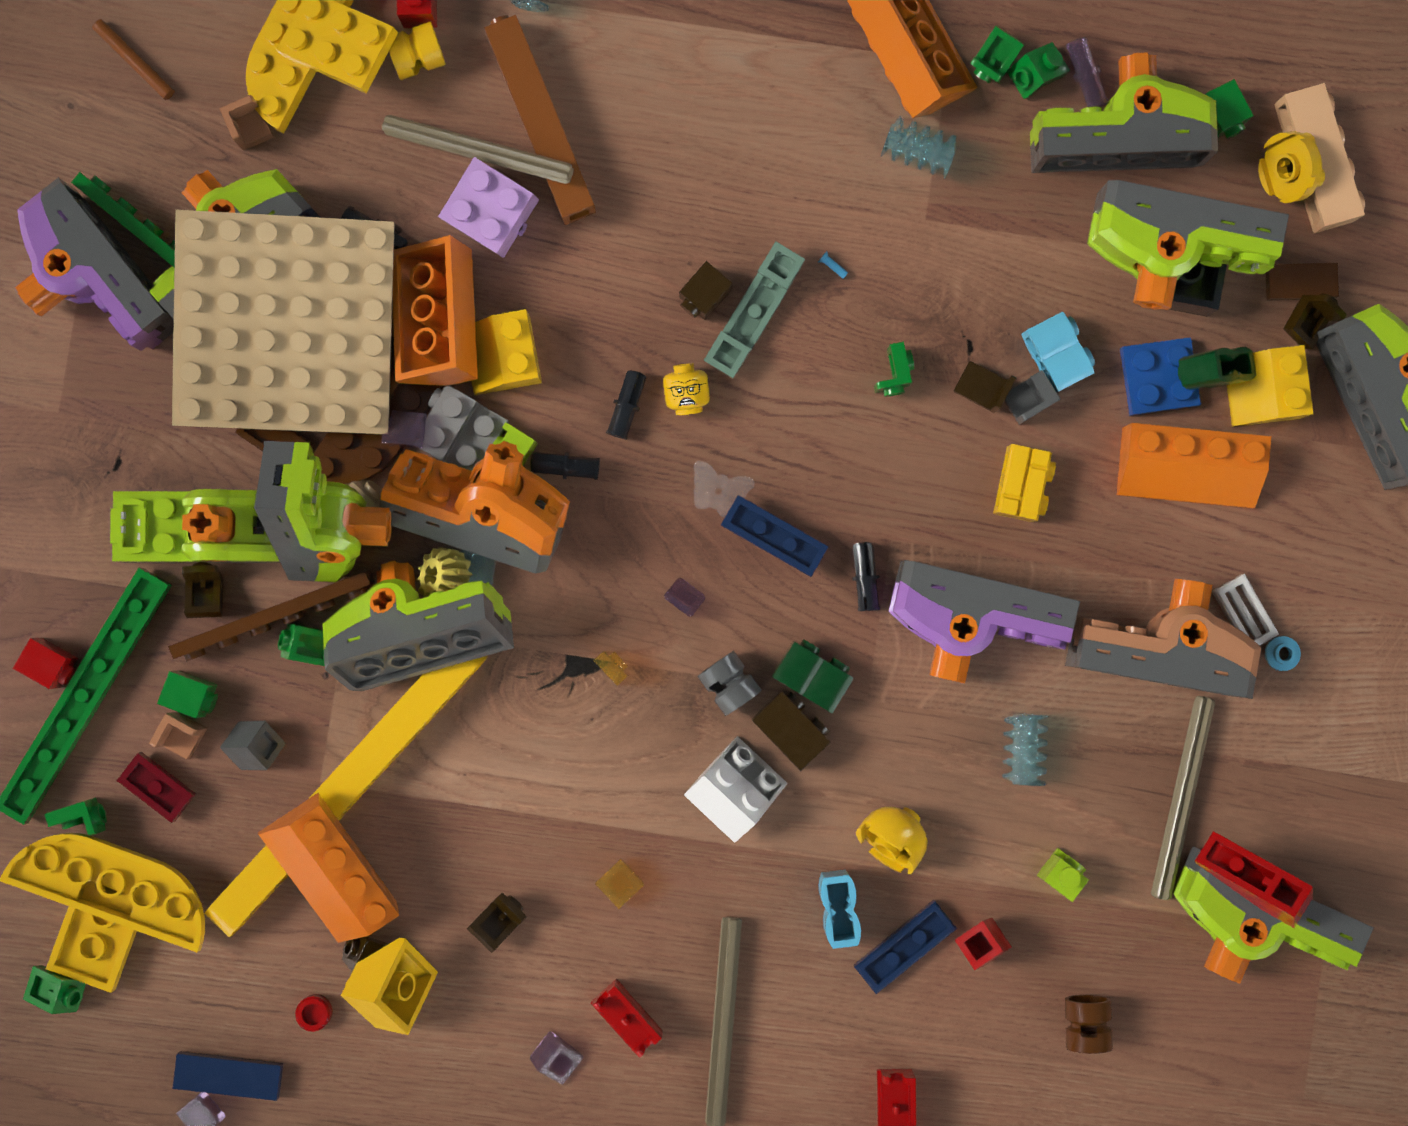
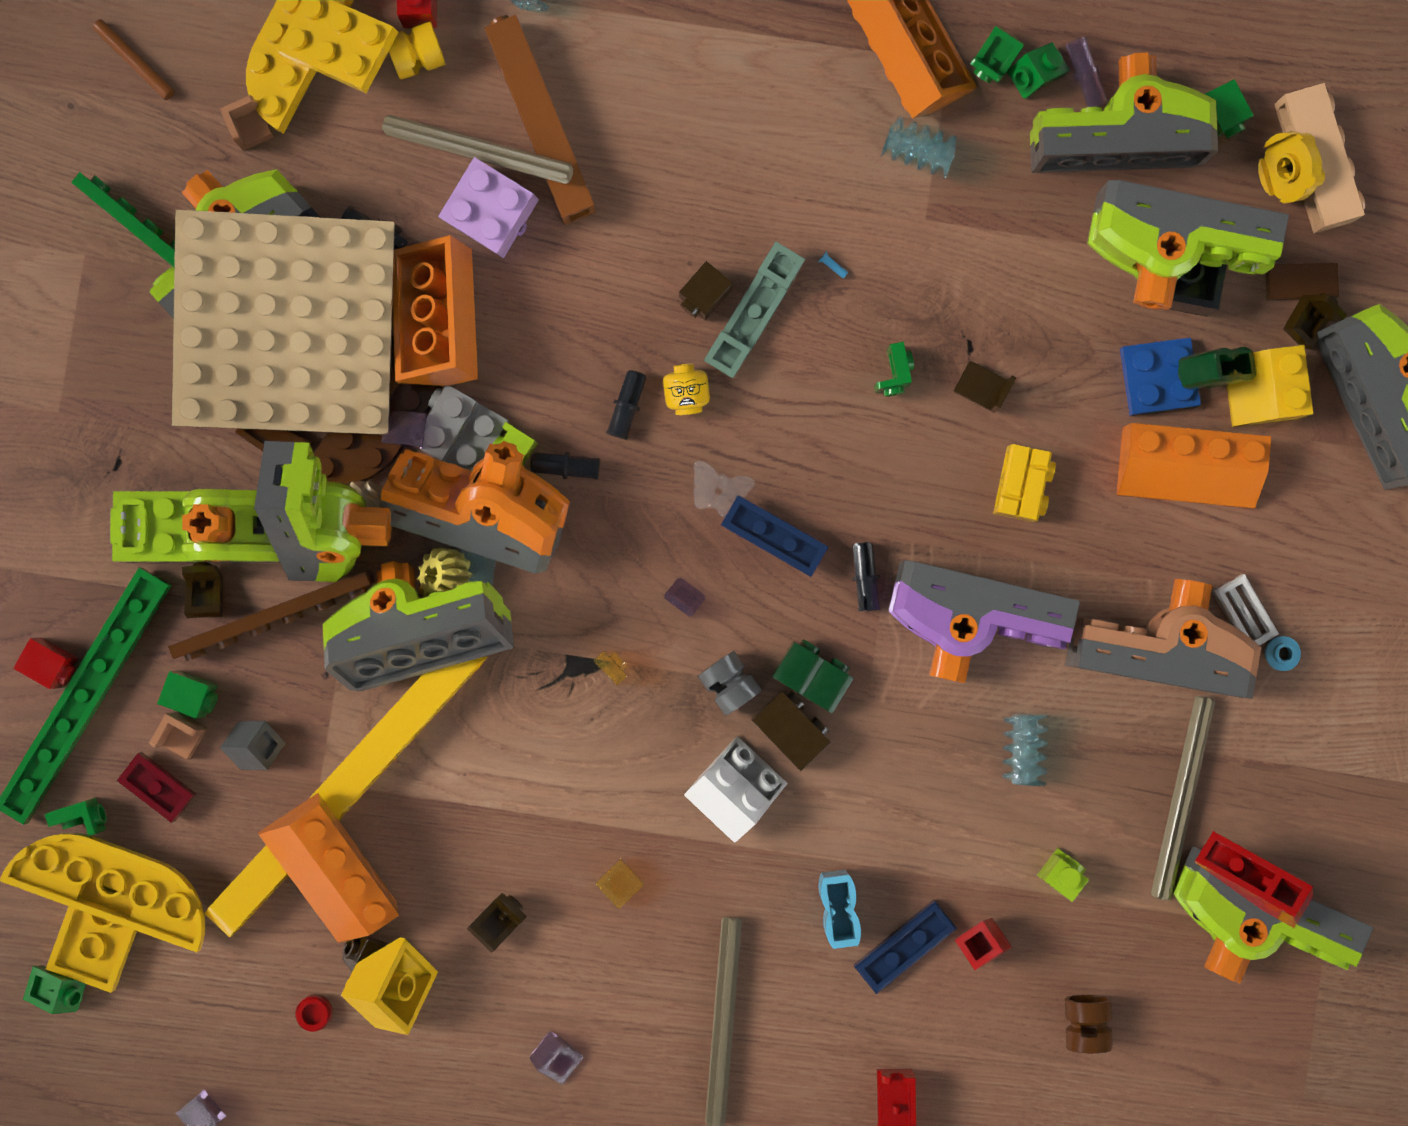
(84, 263): piece -> none
(227, 1075): dark blue tile -> none
(302, 644): green bracket -> none
(505, 353): yellow slope -> none
(627, 1018): red hinge -> none
(896, 837): yellow cylinder -> none
(1031, 397): dark grey panel -> none
(1058, 351): medium azure brick -> none

